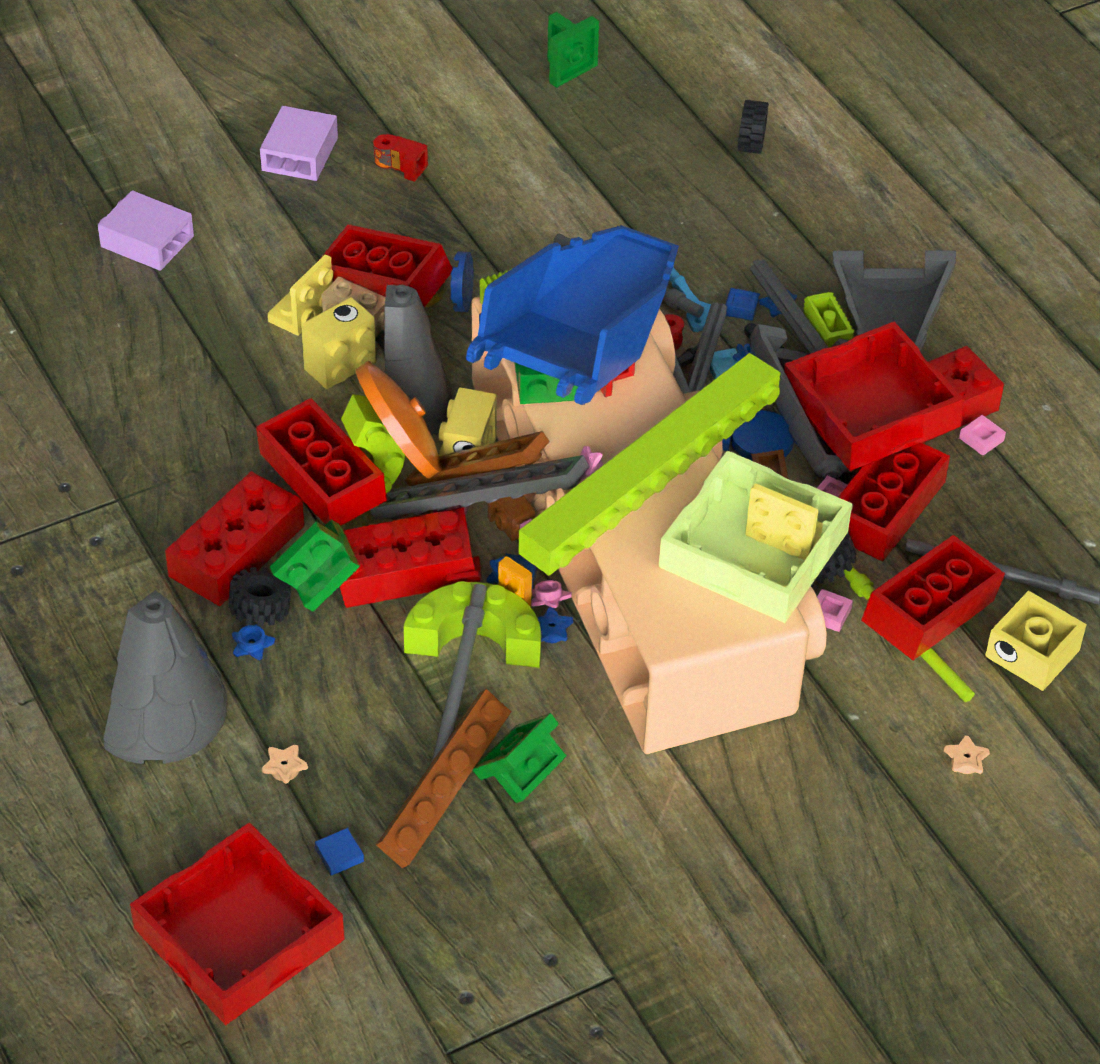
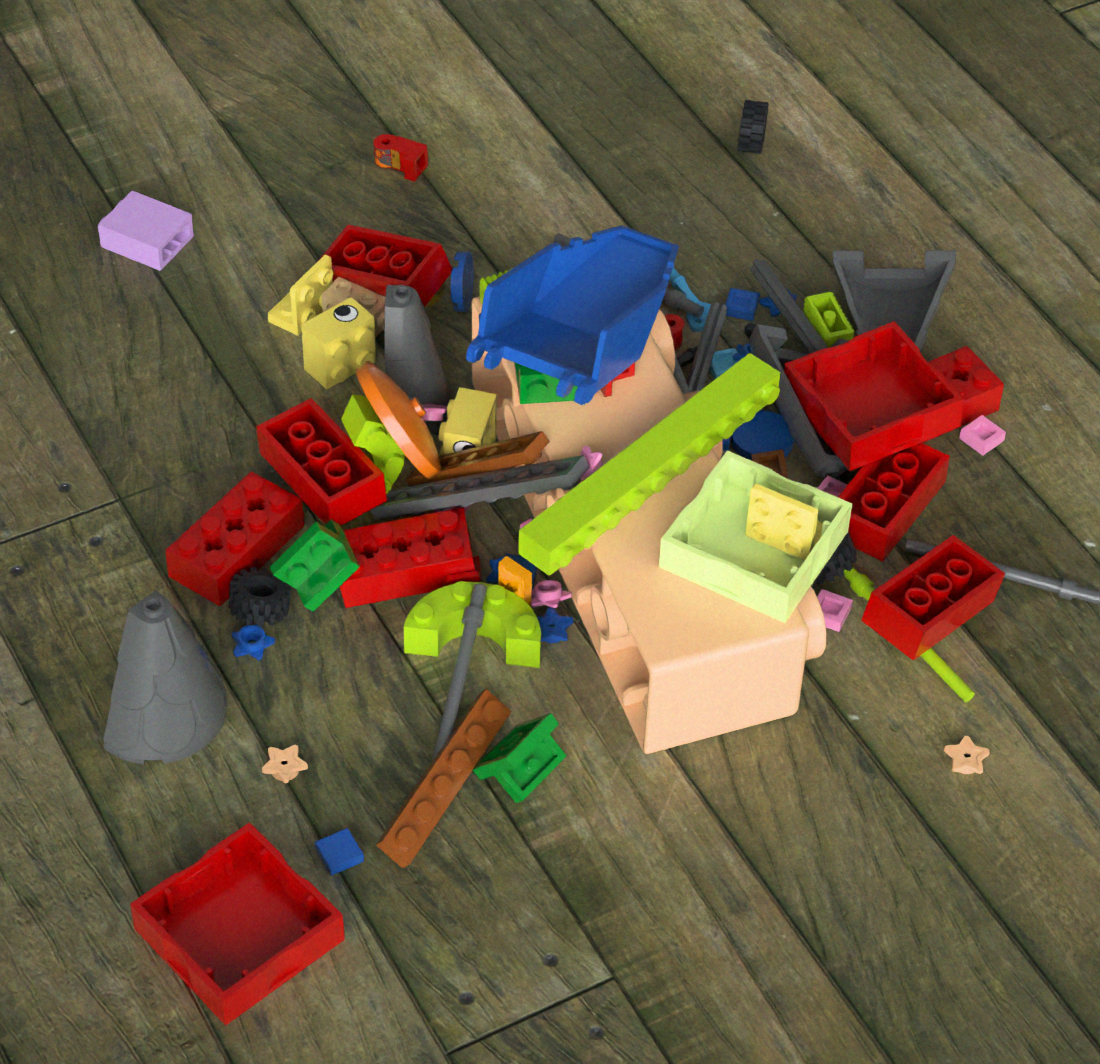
(299, 143): lavender brick -> none
(434, 412): none -> bright pink plate
(509, 514): dark orange brick -> none
(571, 47): green bracket -> none
(1035, 640): light yellow brick -> none

